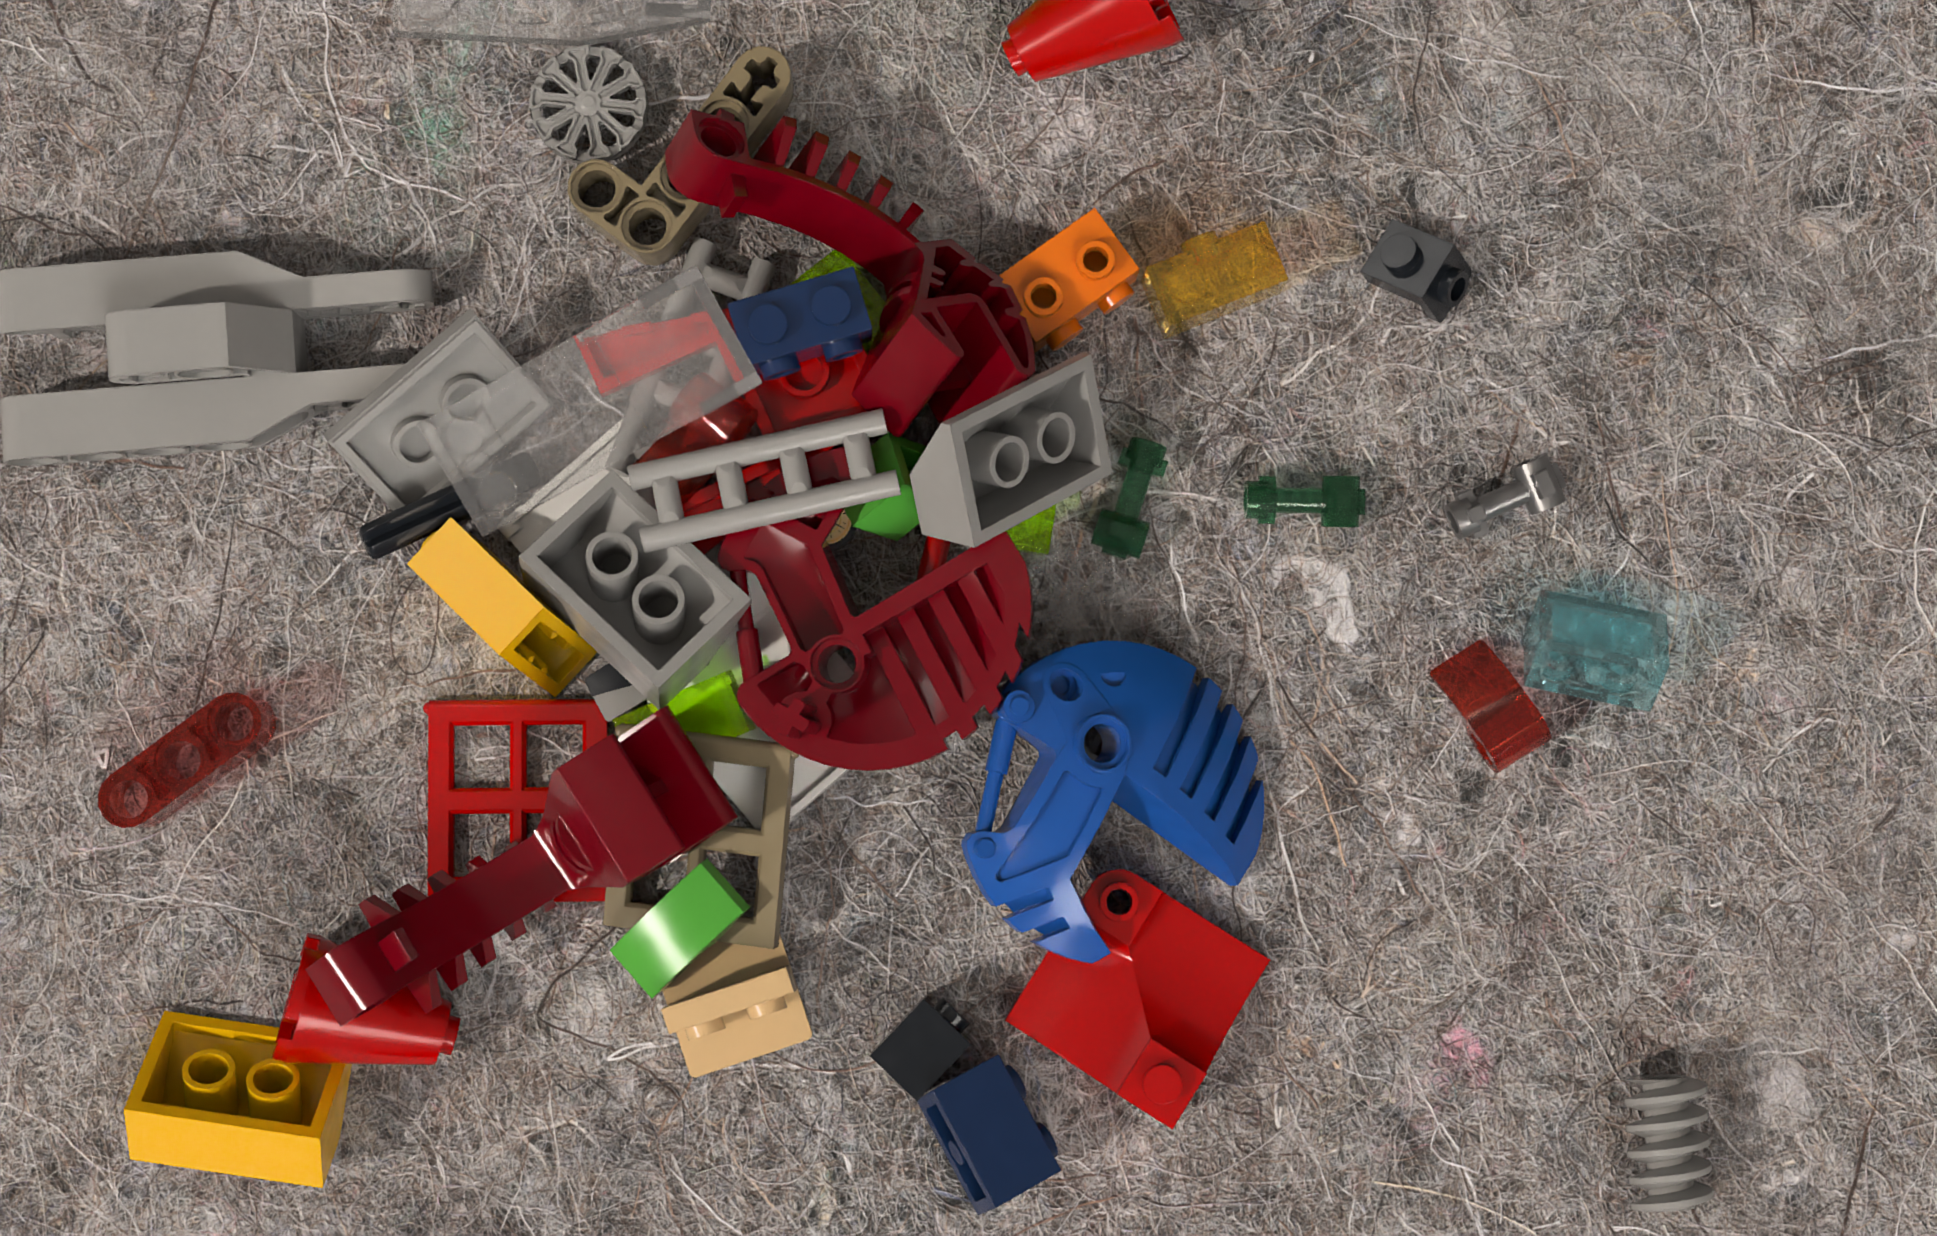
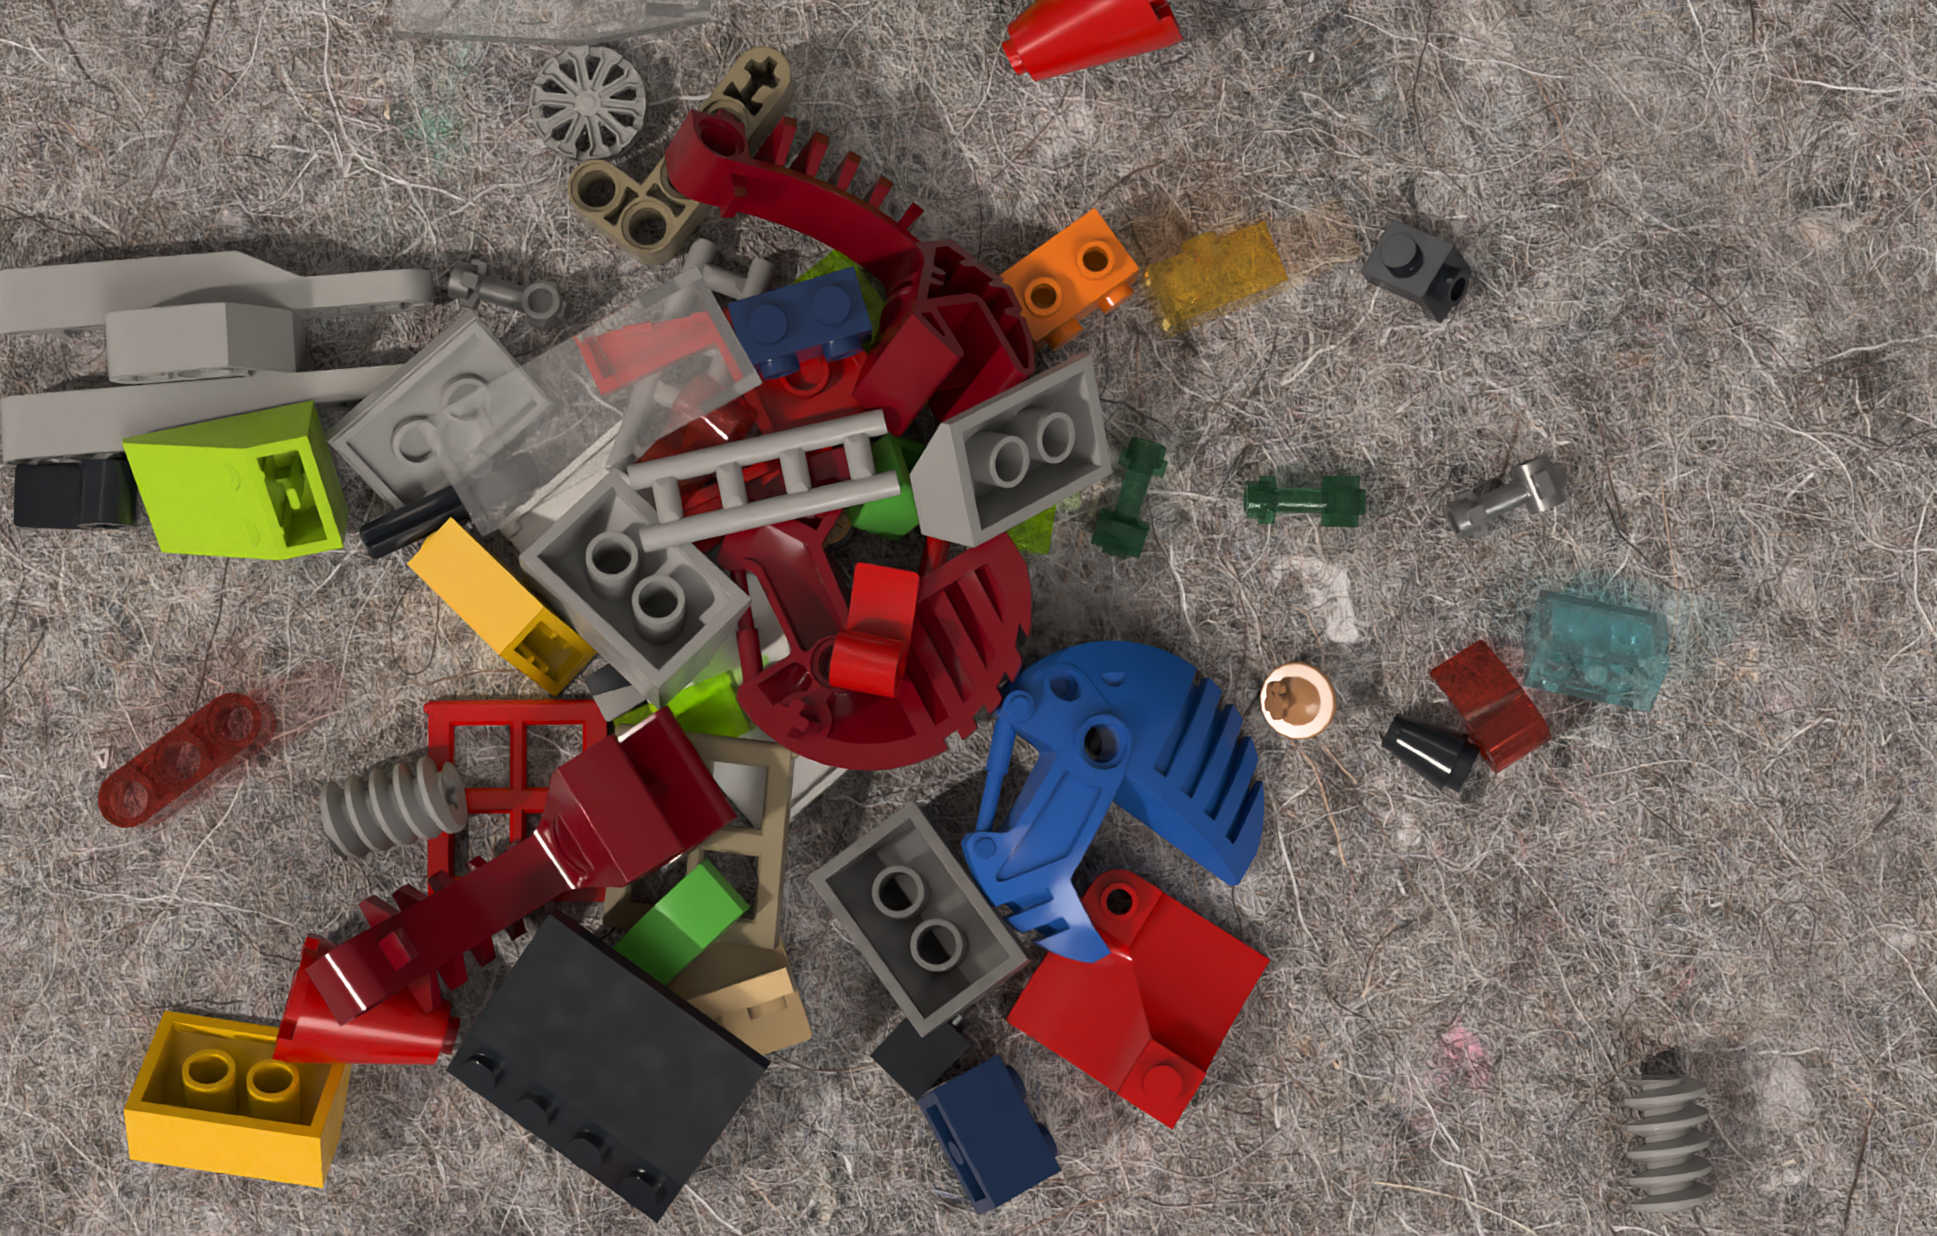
(81, 497): none -> black panel
(242, 485): none -> lime slope
(394, 811): none -> light grey piece
(539, 300): none -> flat silver bar
(607, 1065): none -> black slope
(878, 634): none -> red panel
(919, 918): none -> flat silver slope
(1298, 700): none -> medium nougat hat
(1432, 751): none -> black cone

